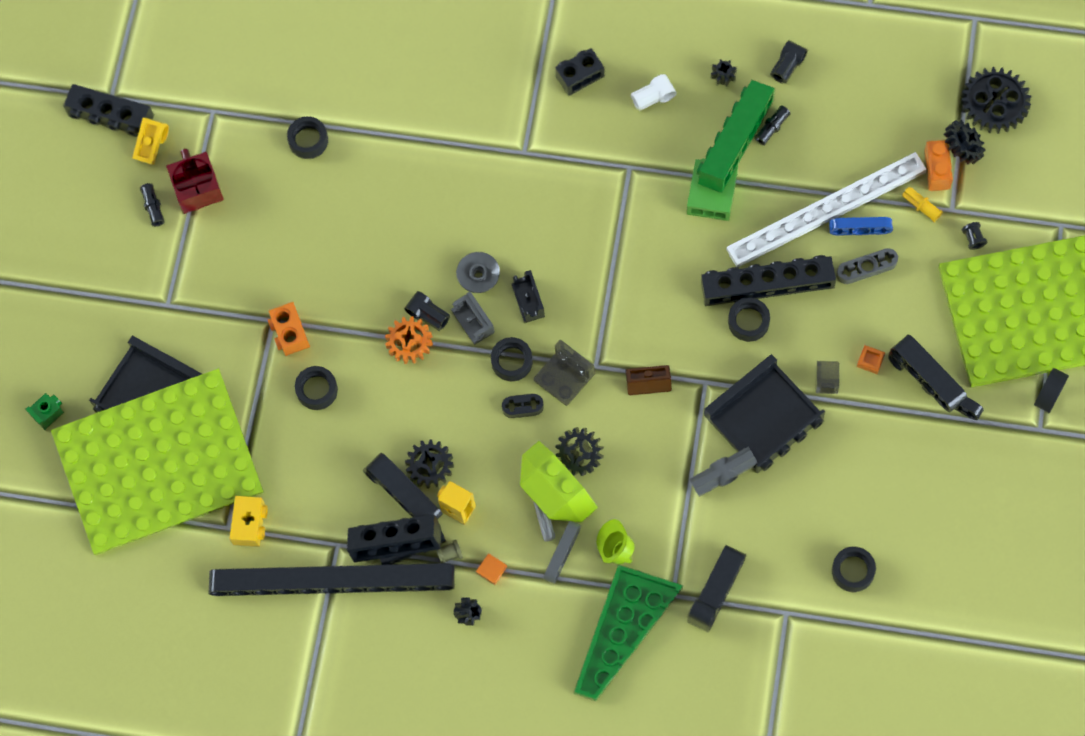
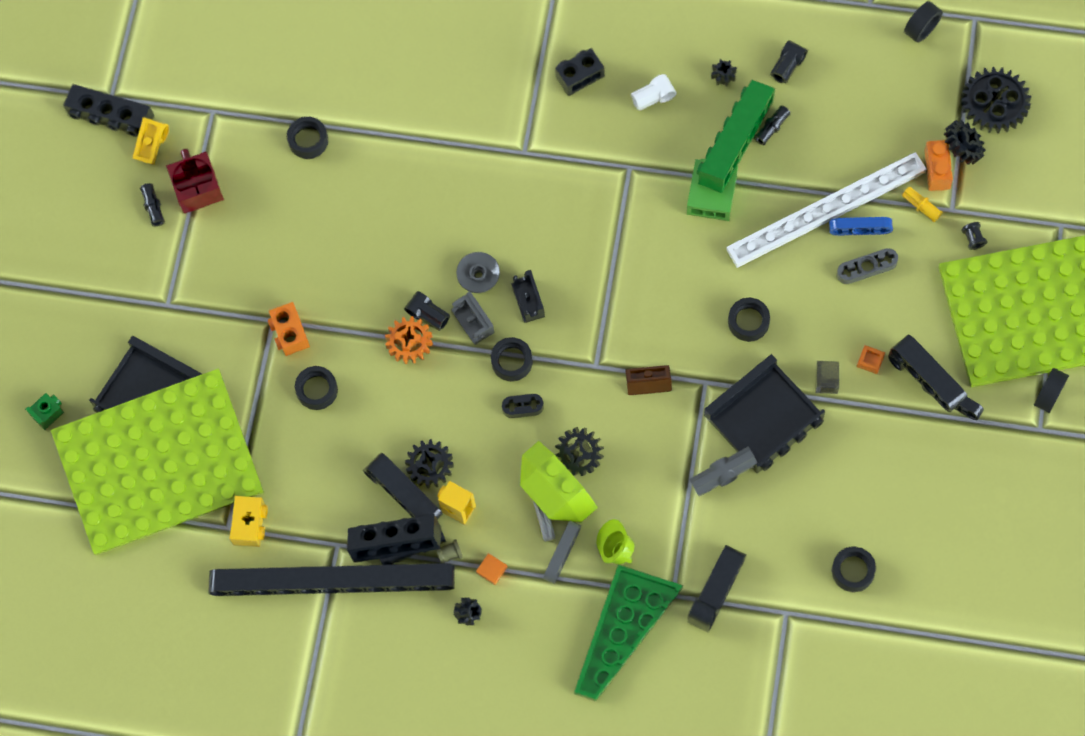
(565, 373): clear smoke bracket -> none
(759, 289): black brick -> none
(923, 21): none -> black tyre

